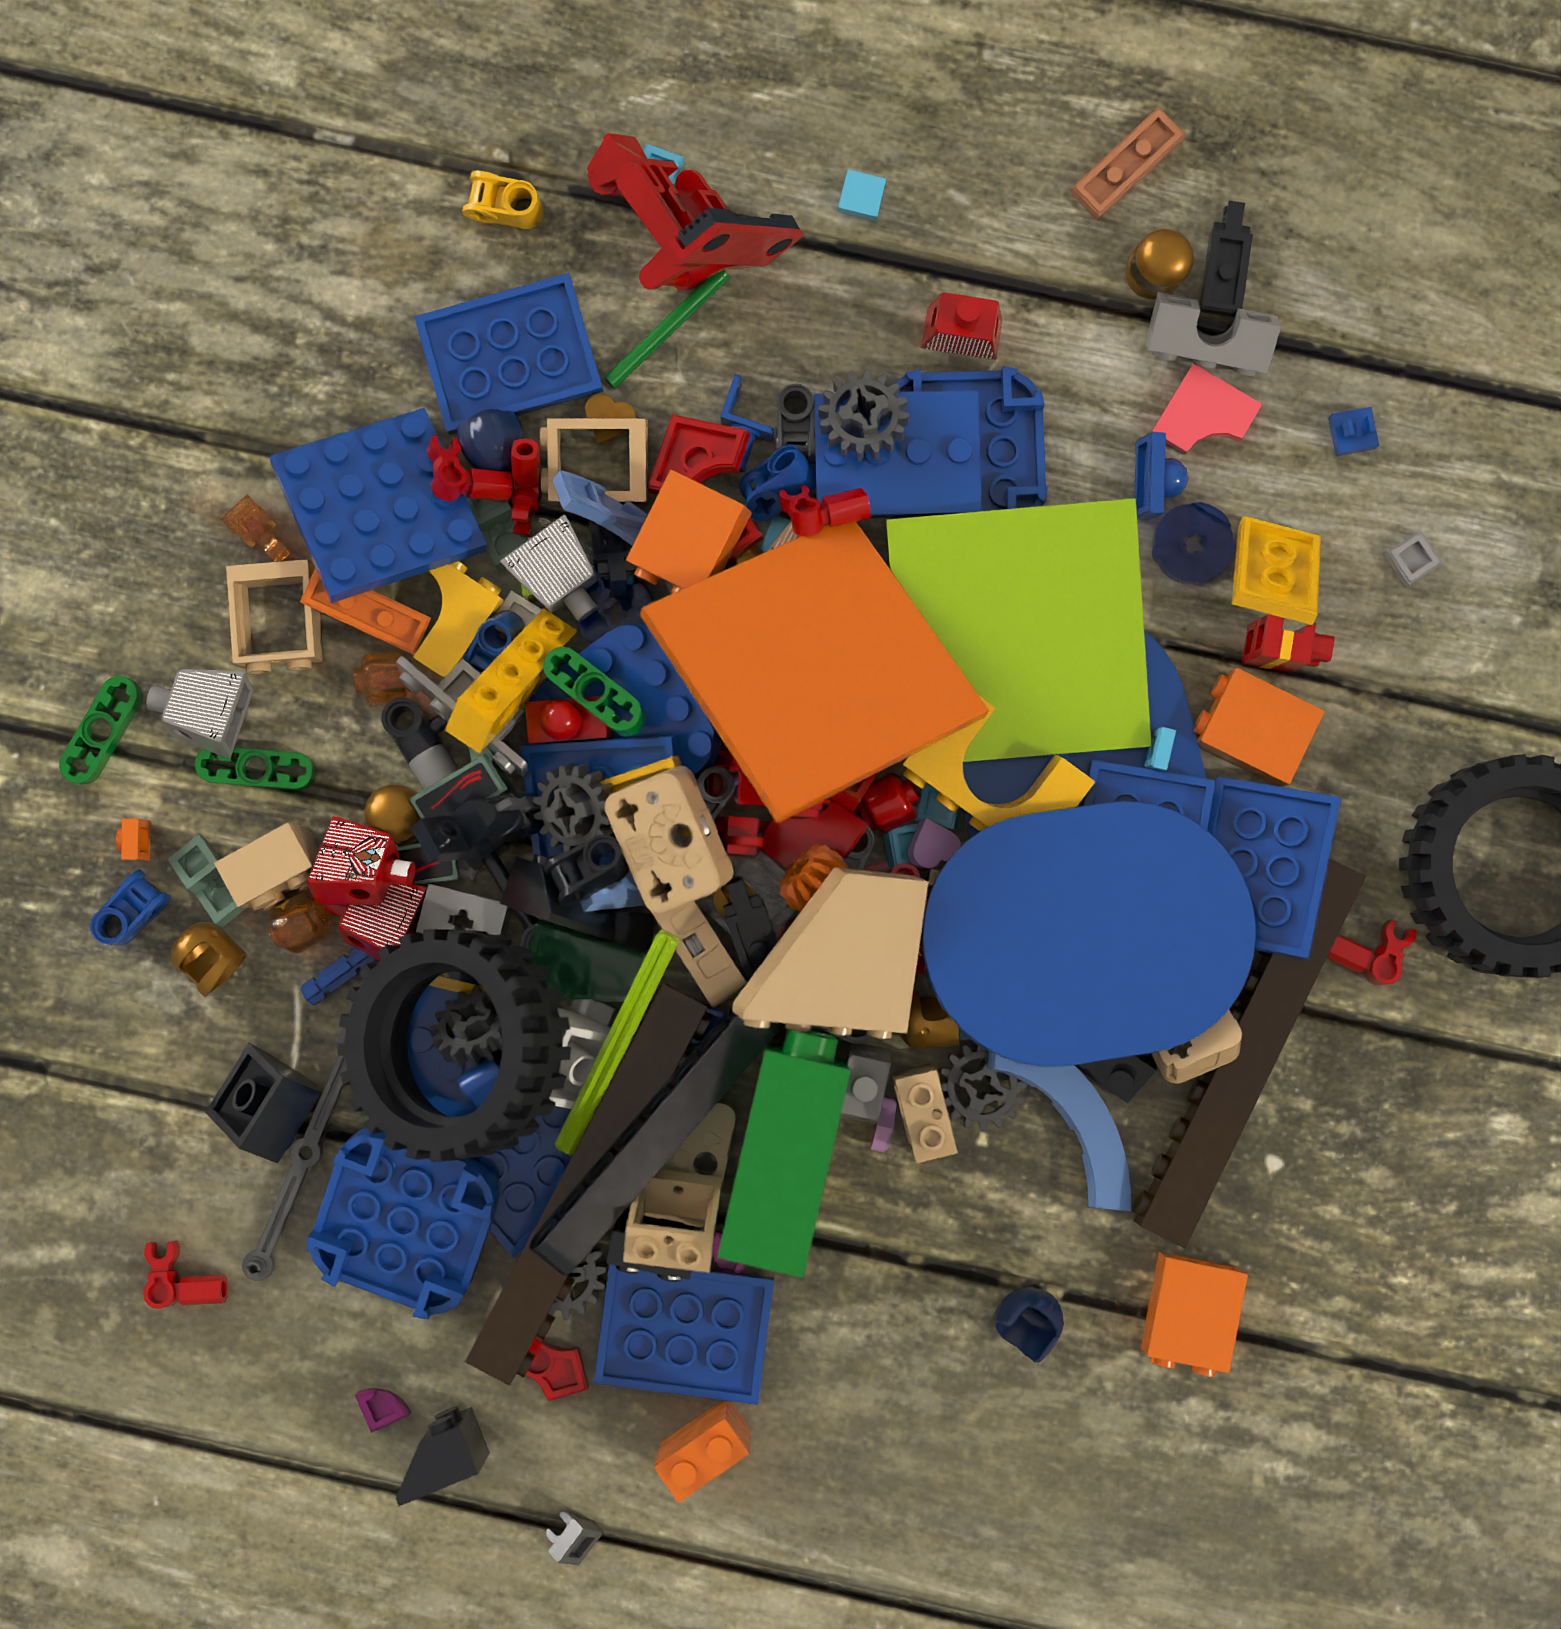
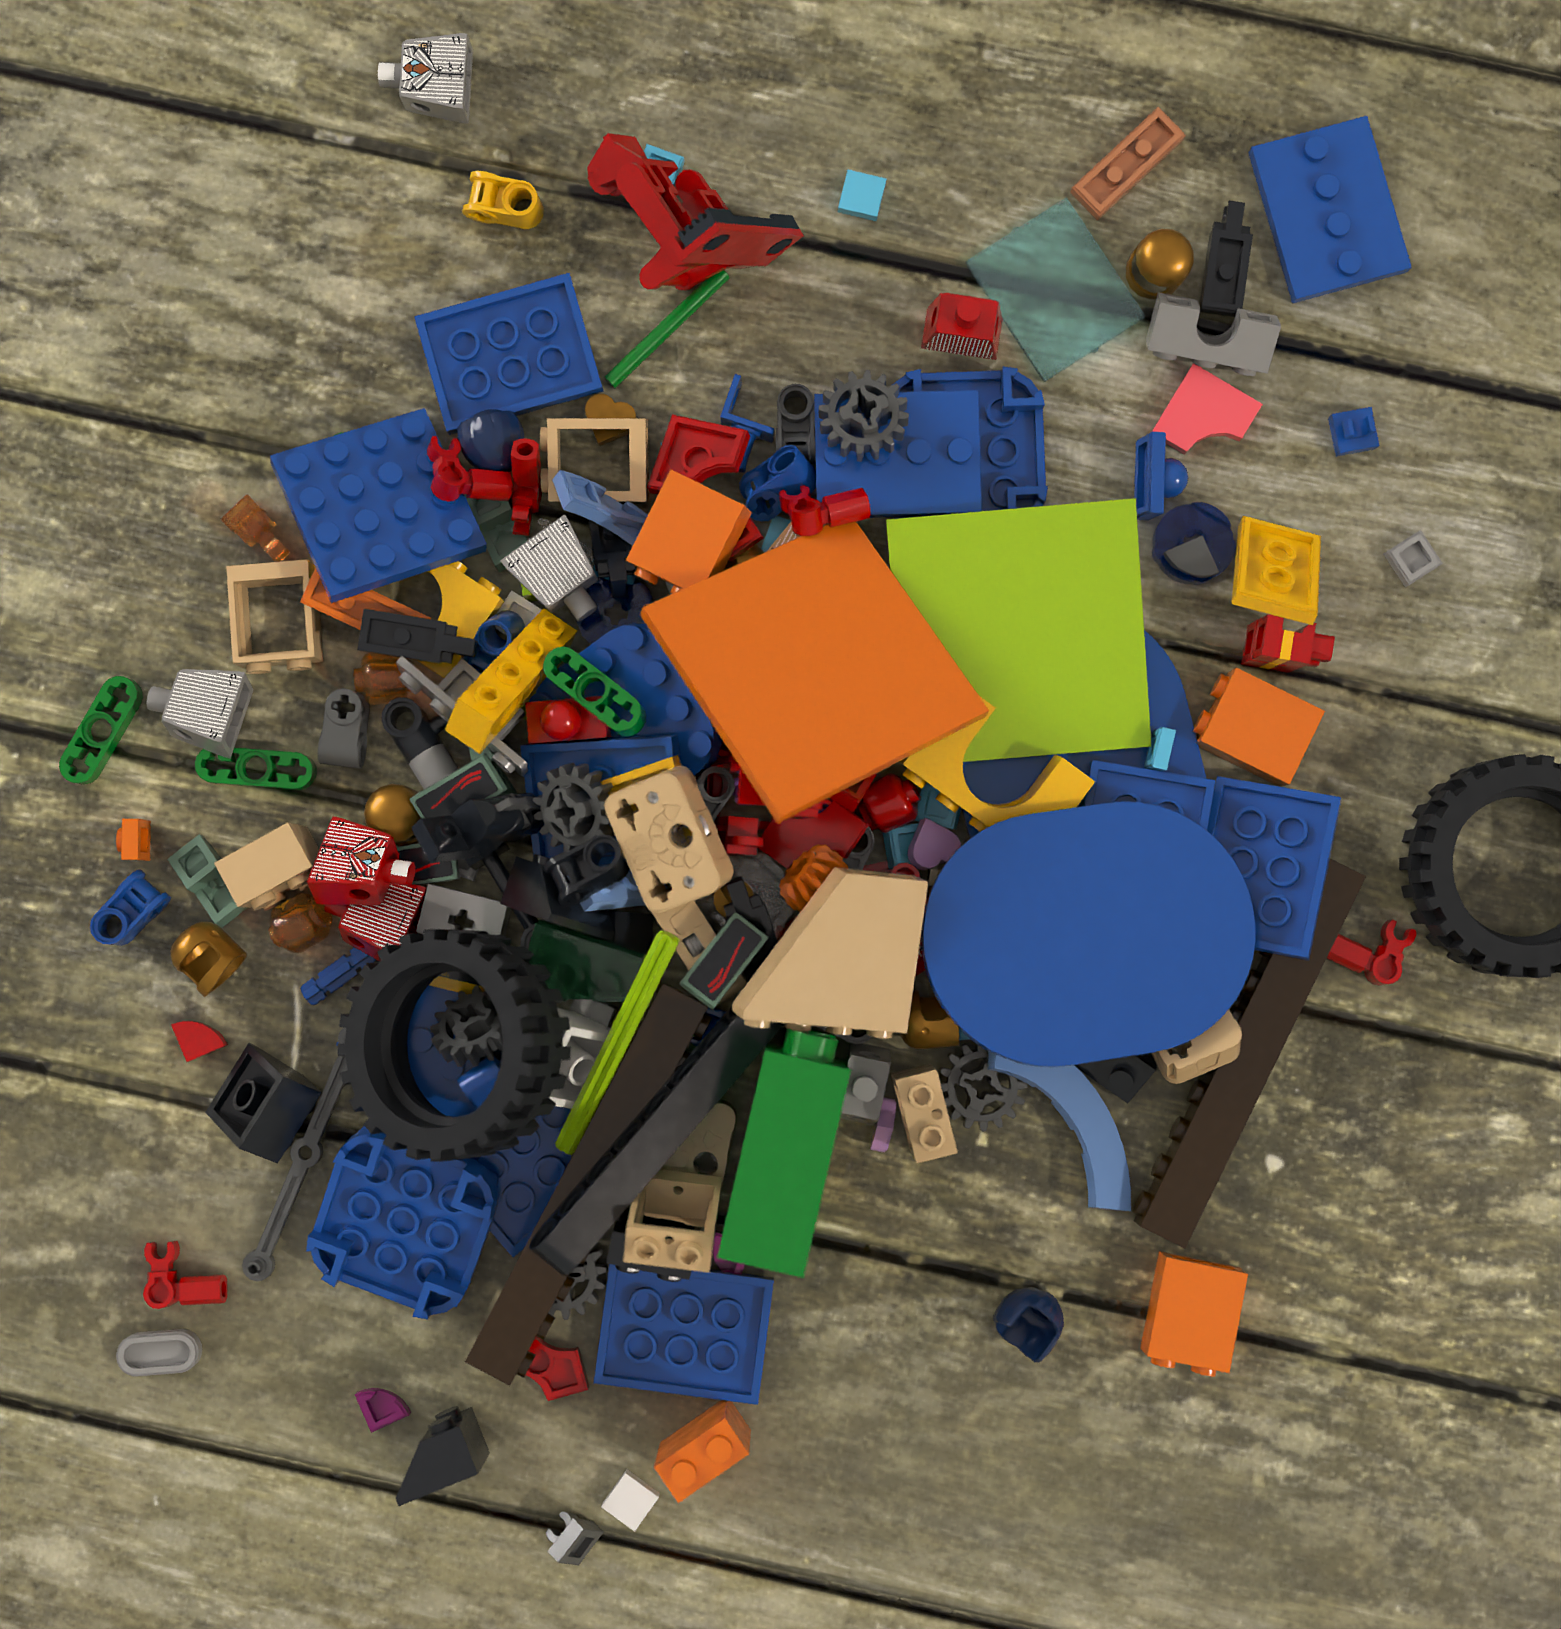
(159, 1352): none -> light grey tile
(197, 1039): none -> red tile
(344, 734): none -> dark grey piece
(412, 638): none -> black hinge
(433, 76): none -> light grey torso
(630, 1500): none -> white tile
(723, 960): none -> black slope
(1055, 289): none -> clear light blue piece
(1192, 558): none -> dark grey tile
(1329, 209): none -> blue plate

